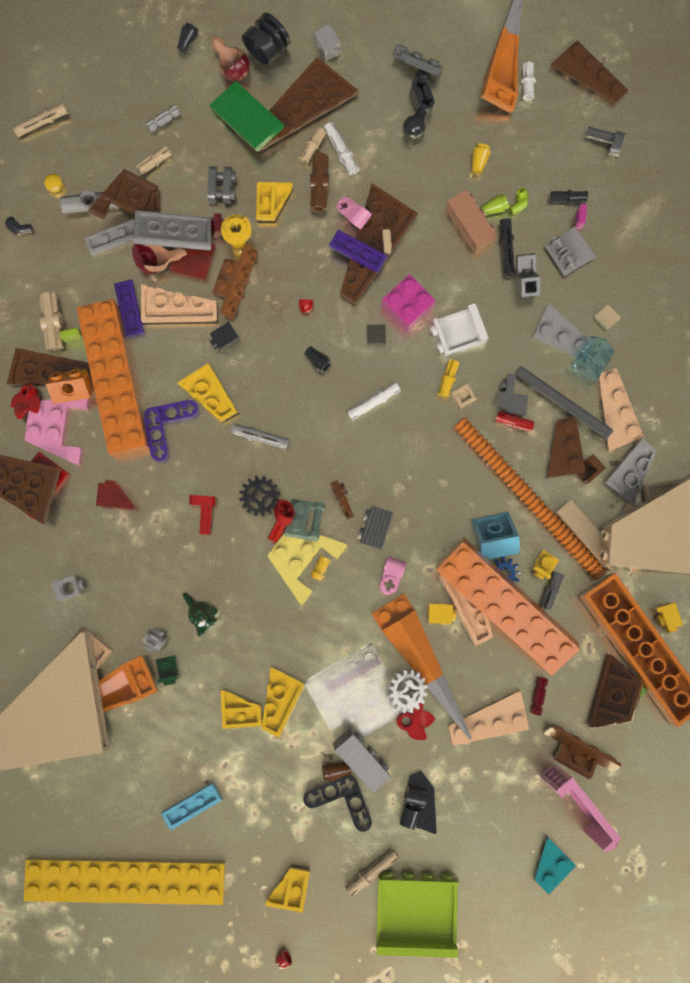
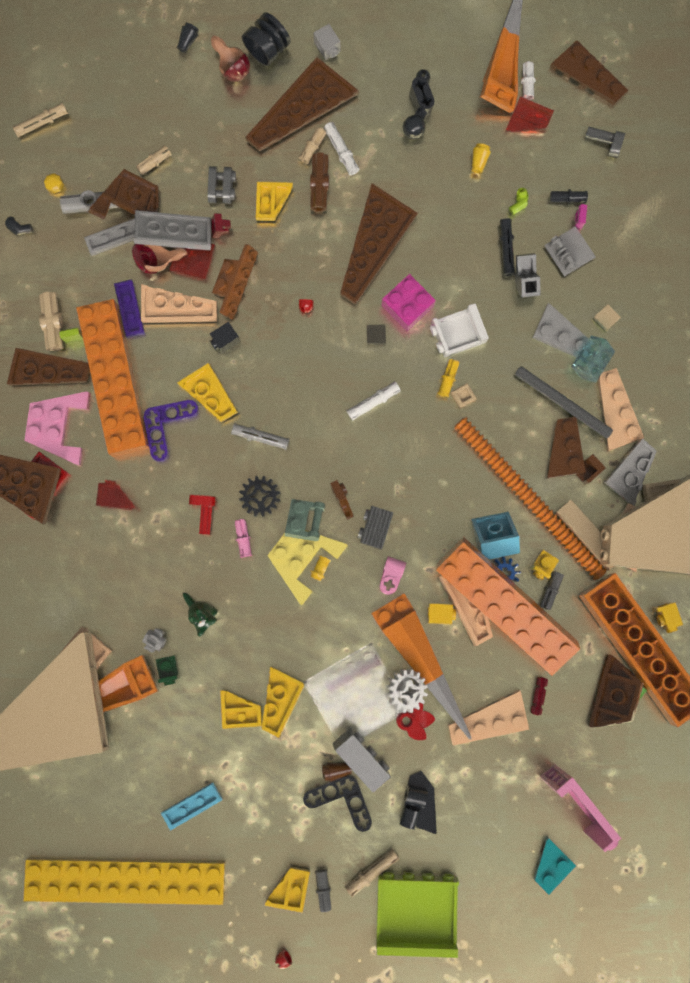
(26, 400): red plate -> none
(60, 587): light grey brick -> none
(61, 392): orange brick -> none
(163, 118): light grey axle -> none
(236, 230): yellow piece -> none
(243, 538): none -> bright pink axle
(246, 116): green tile -> none
(281, 519): red piece -> none
(318, 359): black cone -> none
(323, 890): none -> dark grey axle
(354, 212): bright pink piece -> none
(357, 251): dark purple tile -> none
(386, 239): tan tile -> none
(416, 60): dark grey hinge -> none
(471, 221): nougat brick -> none
(495, 205): lime cone -> none
(508, 400): dark grey brick -> none
(515, 421): red axle -> none
(529, 117): none -> clear red wing
(578, 754): dark orange bracket -> none

